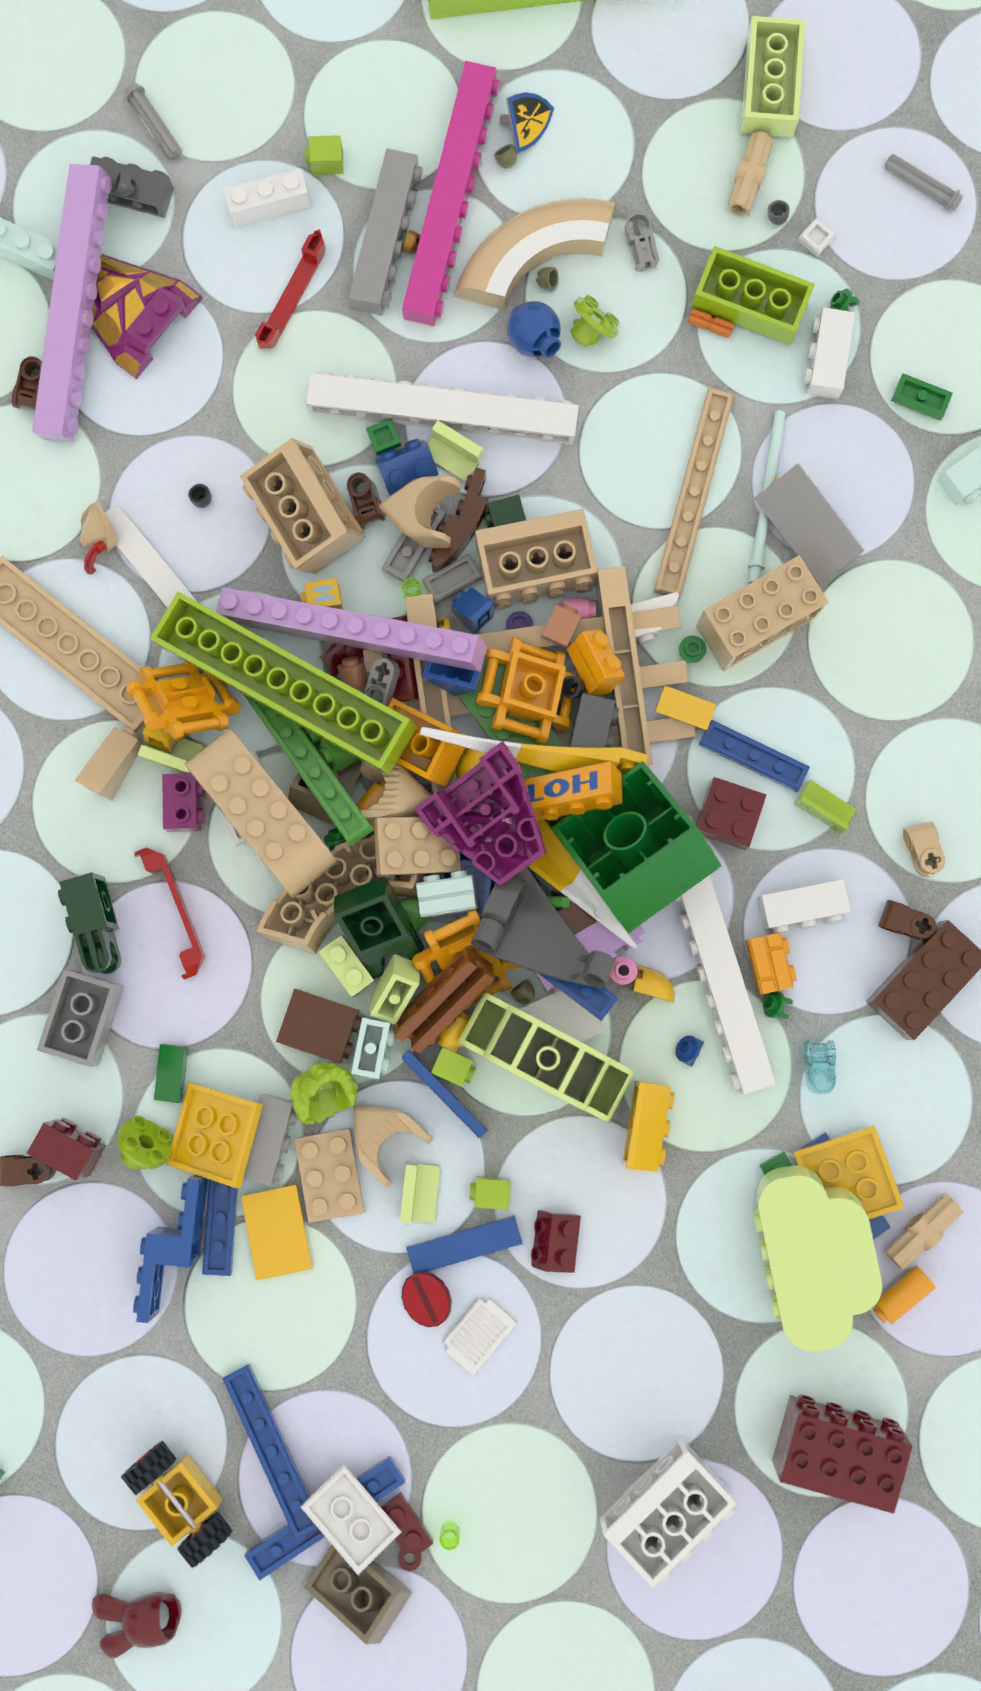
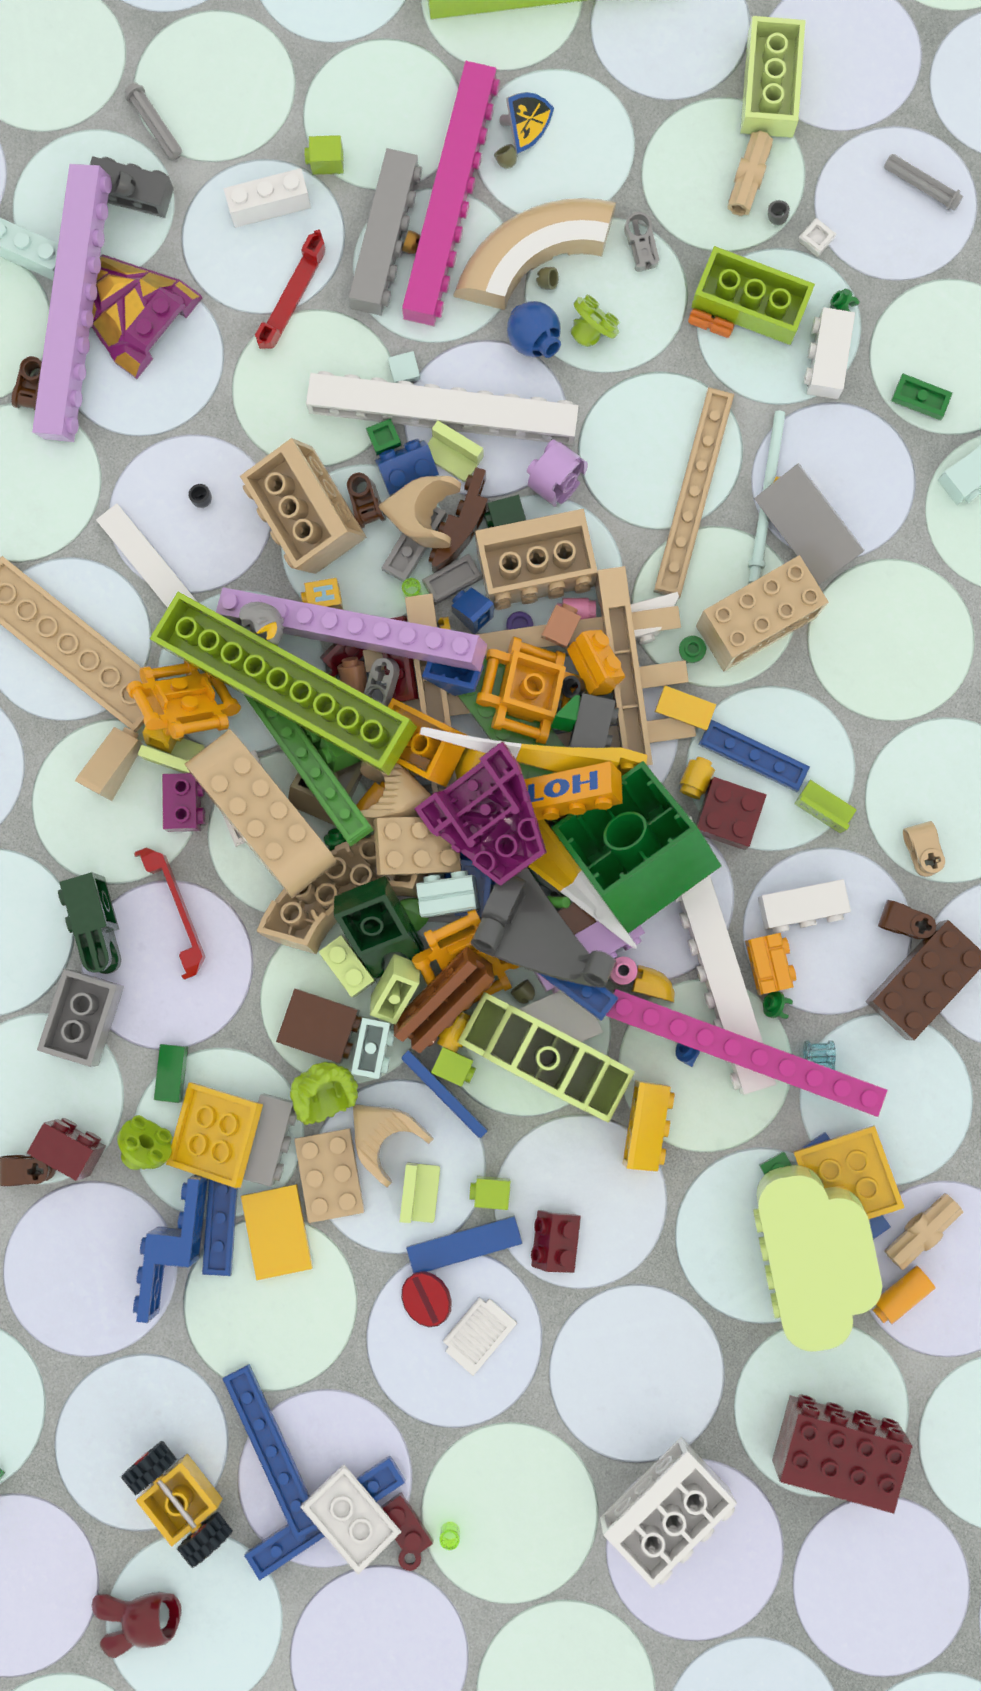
(96, 534): tan piece -> none
(263, 621): none -> light grey hair
(361, 1602): dark tan slope -> none
(404, 367): none -> light aqua tile
(556, 473): none -> lavender brick
(567, 716): none -> green slope
(696, 777): none -> yellow brick
(748, 1053): none -> dark pink brick

